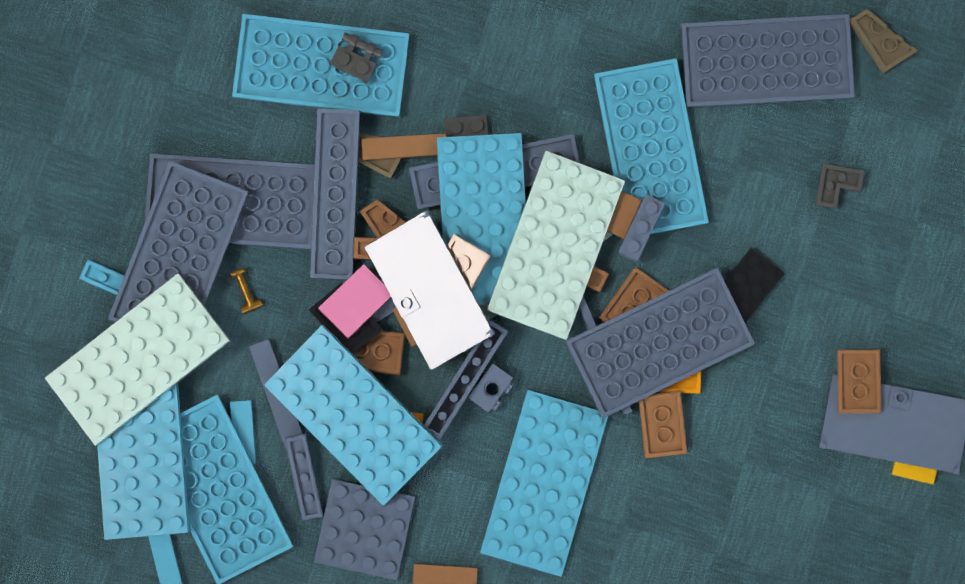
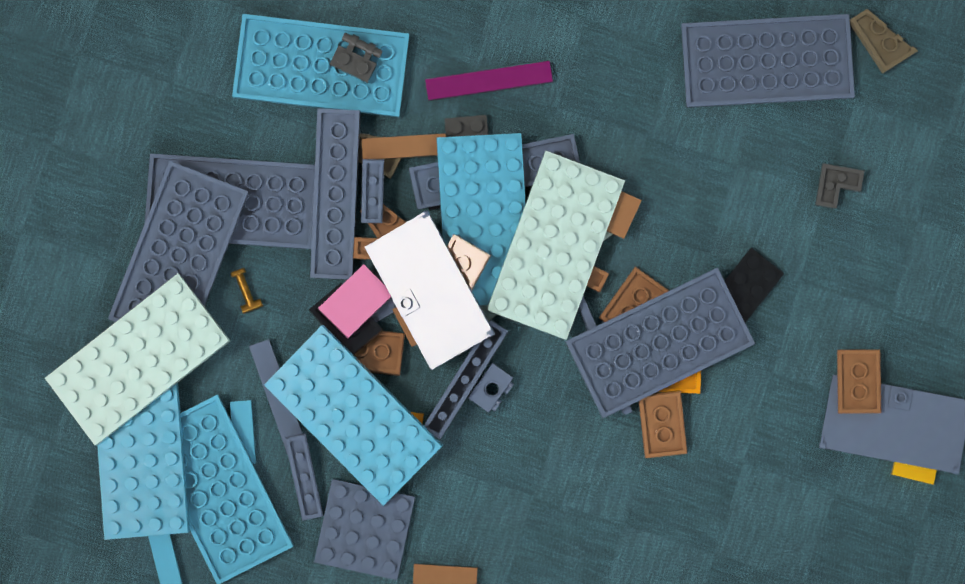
(102, 277): medium azure tile -> none
(372, 191): none -> sand blue tile
(488, 80): none -> magenta tile
(544, 483): medium azure plate -> none
(641, 228): sand blue brick -> none
(652, 140): medium azure plate -> none

